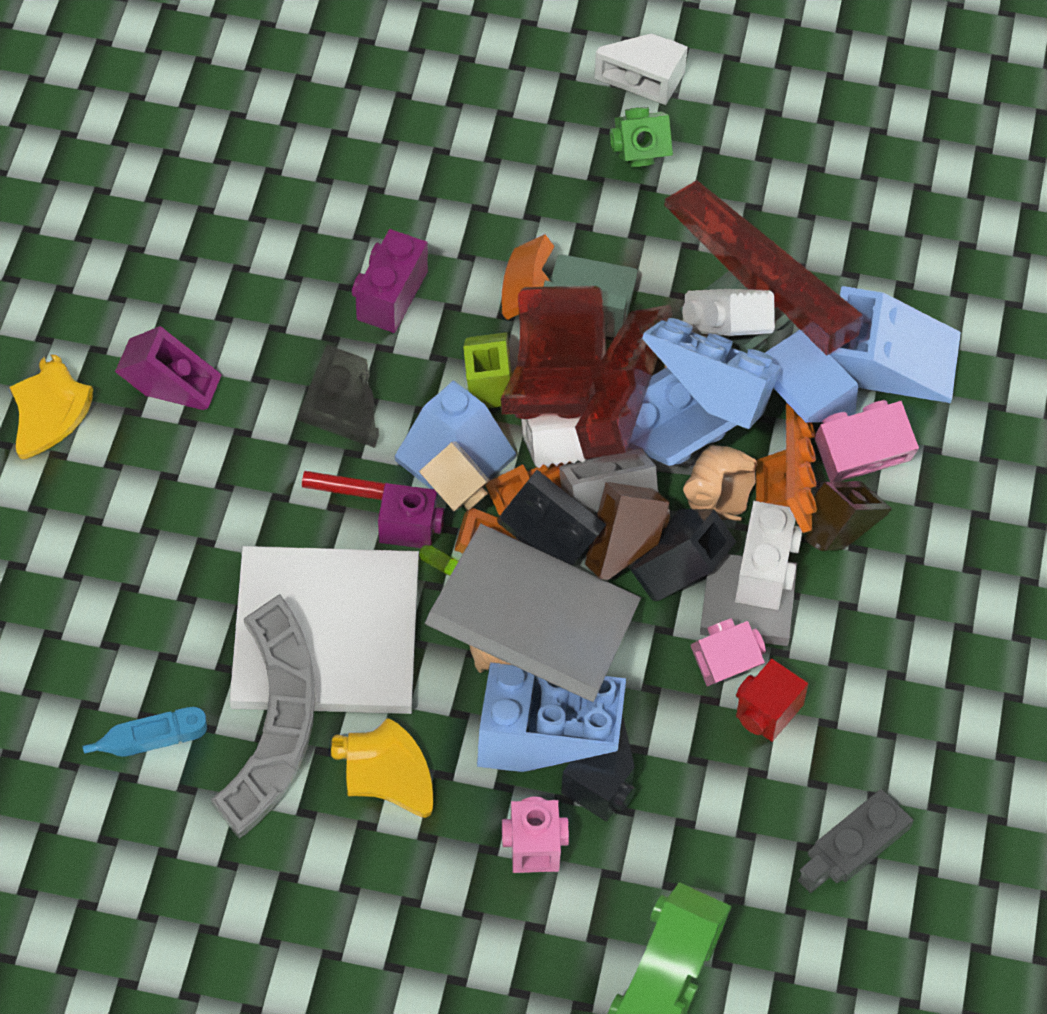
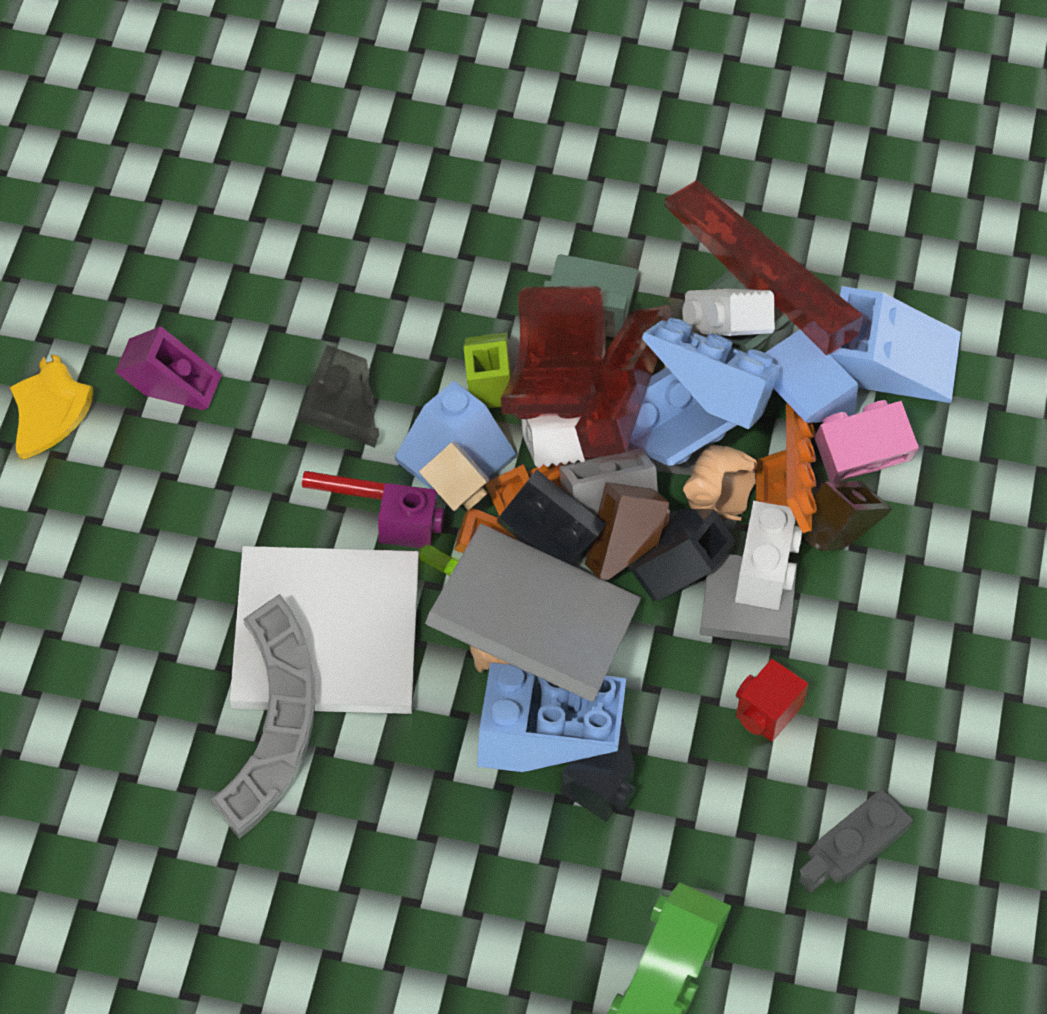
(152, 732): dark azure piece -> none
(386, 767): yellow arm -> none
(390, 280): magenta brick -> none
(524, 270): orange slope -> none
(535, 835): bright pink brick -> none
(643, 66): white slope -> none
(654, 142): bright green brick -> none
(728, 651): bright pink brick -> none

